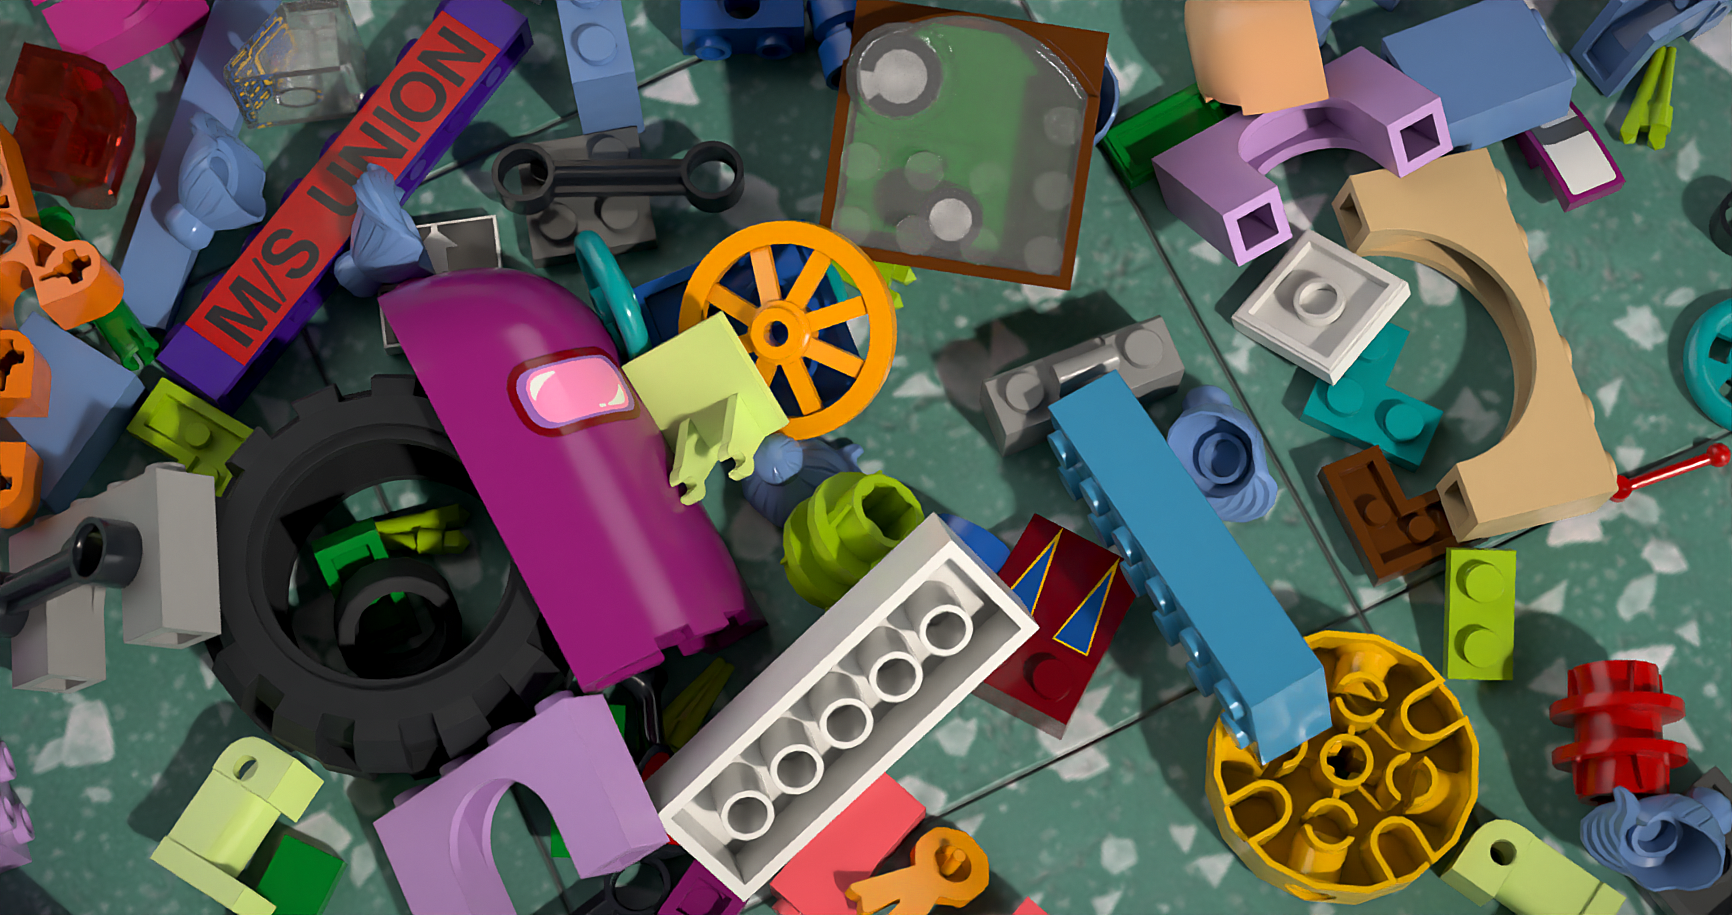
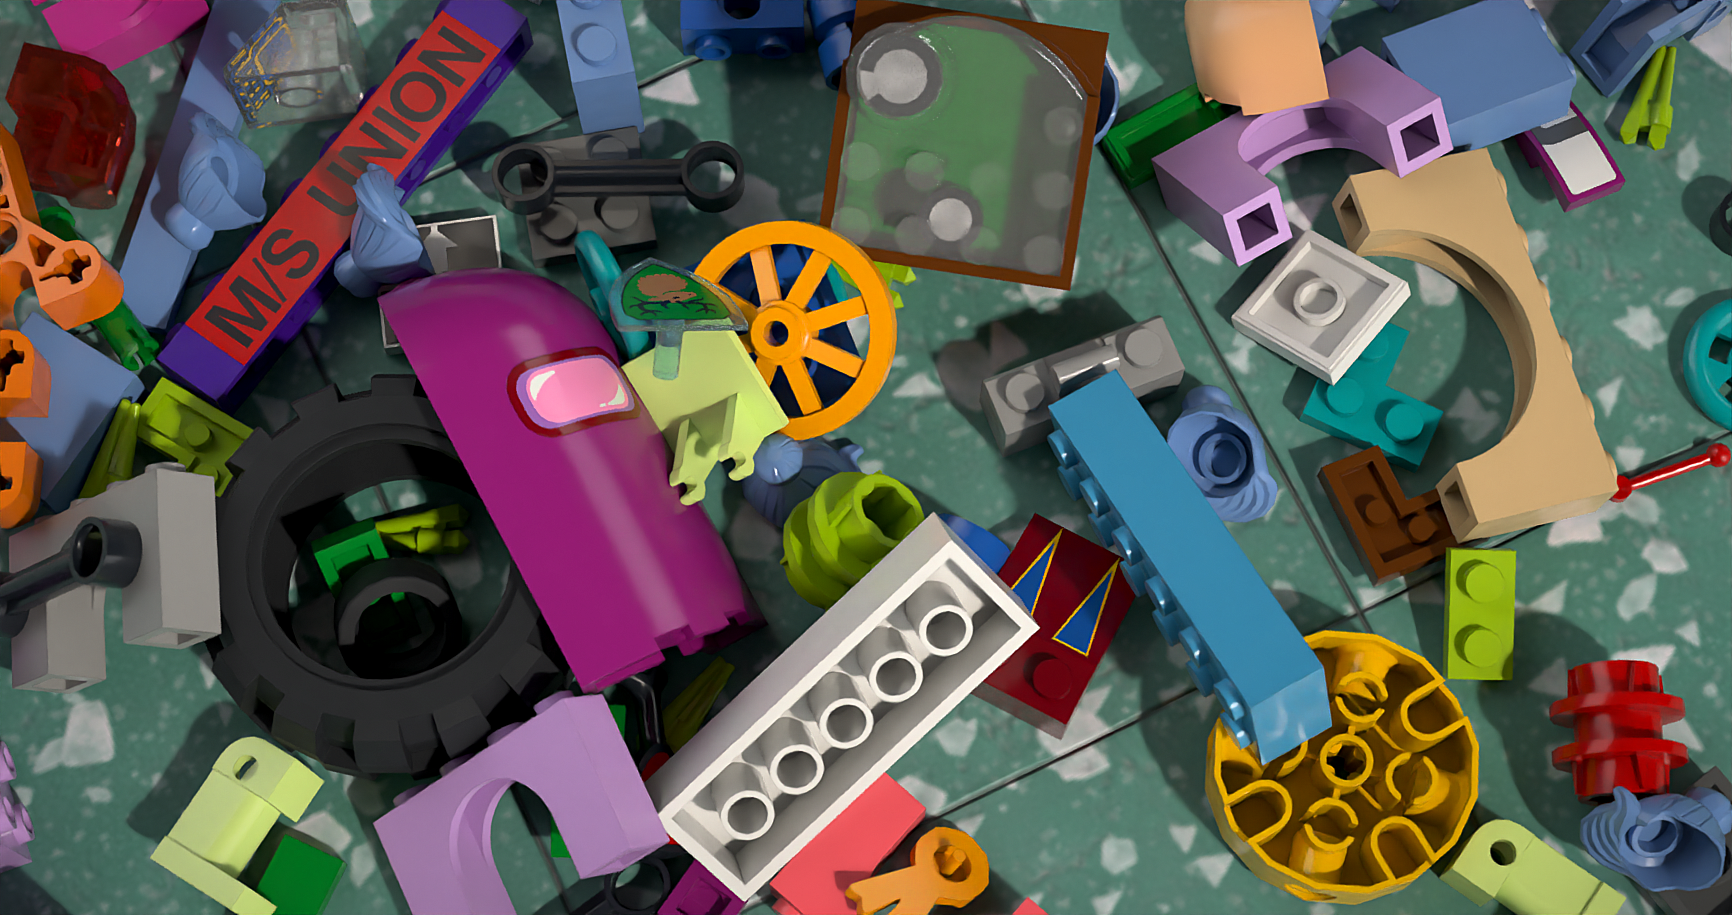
(117, 451): none -> lime piece
(668, 302): none -> shield

